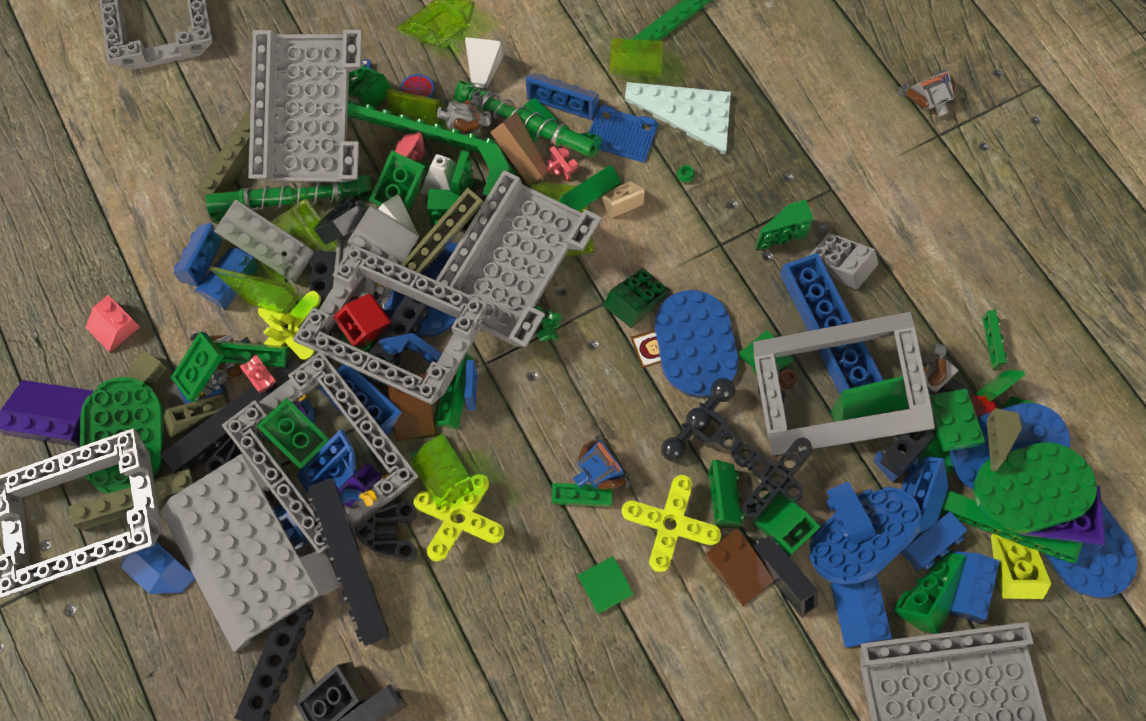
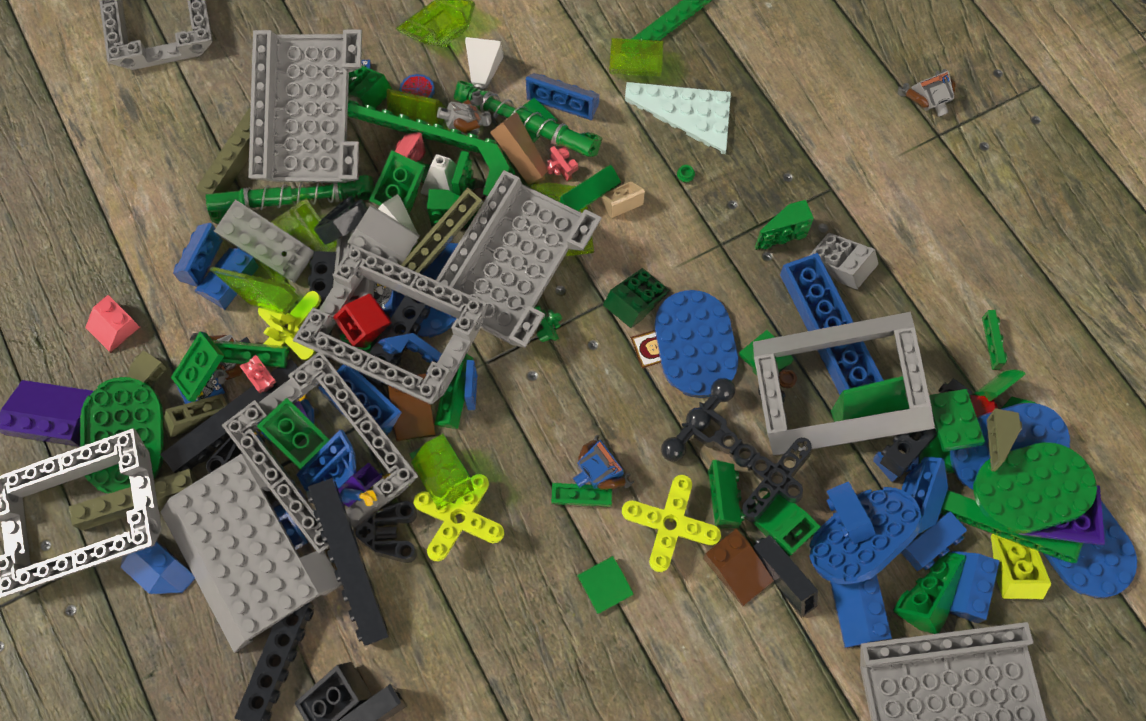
(624, 133): blue window -> none
(938, 373): torso -> none

